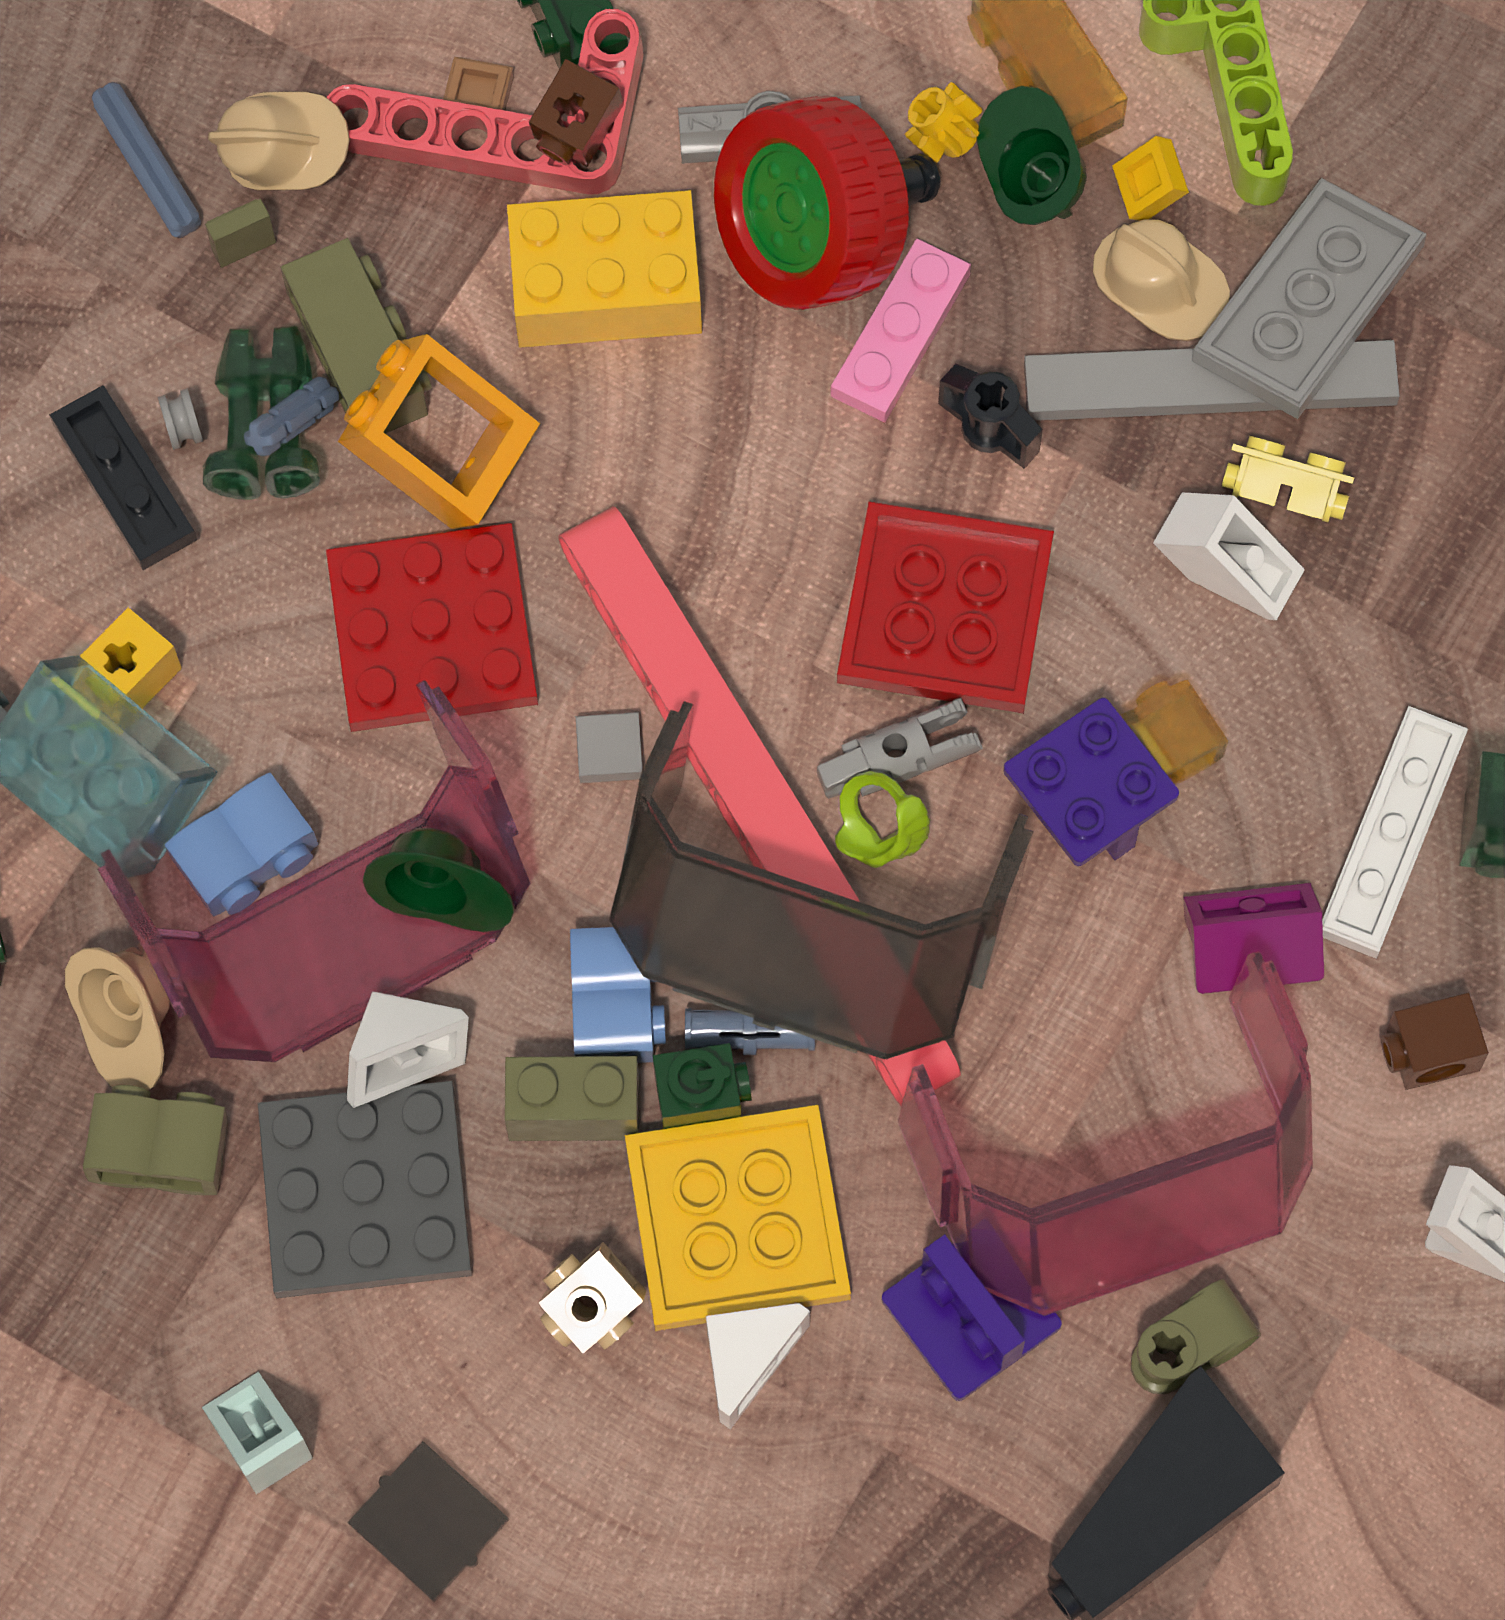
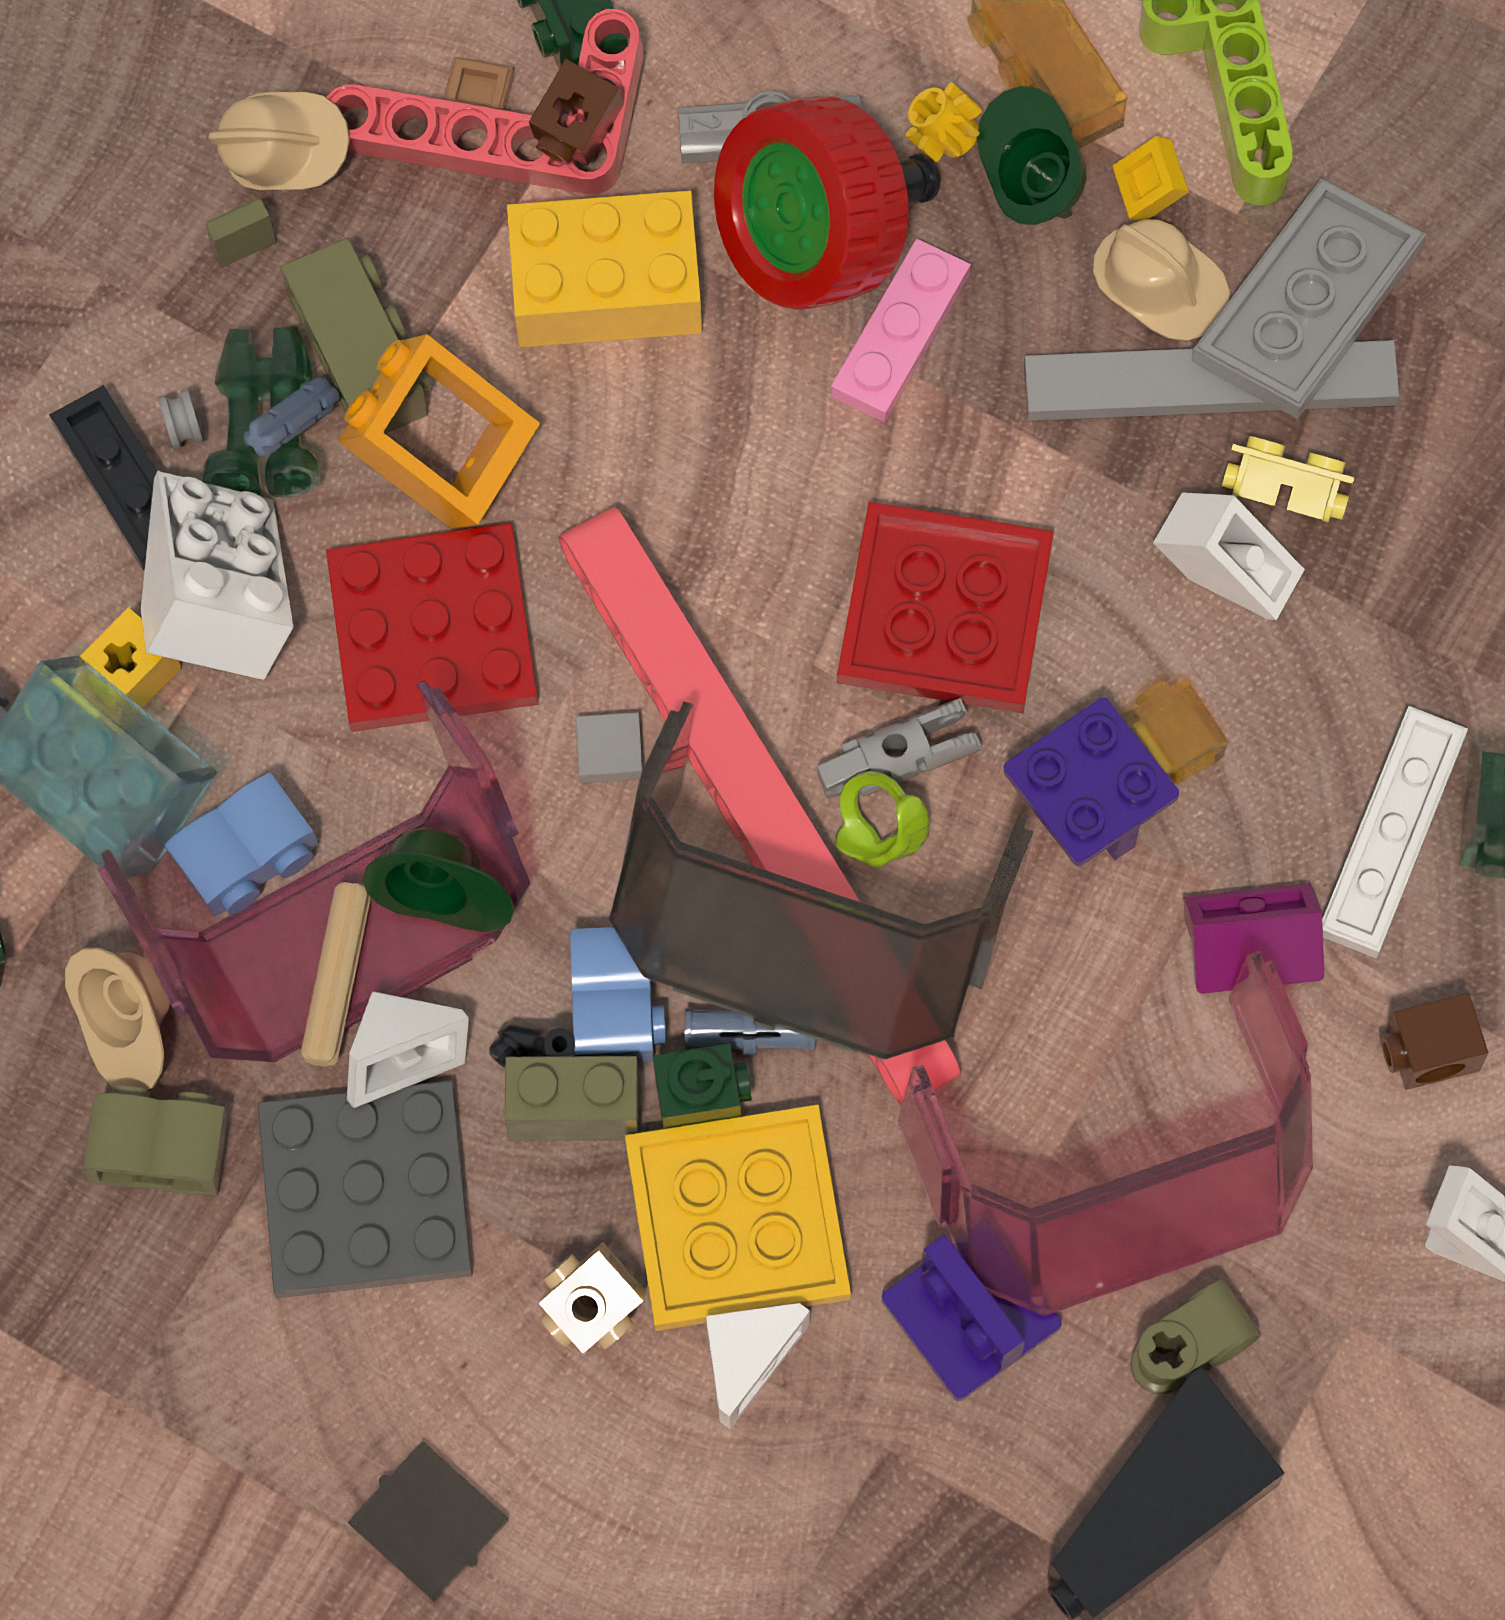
(146, 160): sand blue axle -> none
(214, 578): none -> white slope
(257, 1432): light aqua slope -> none
(335, 975): none -> tan axle
(531, 1041): none -> black arm
(986, 419): black piece -> none

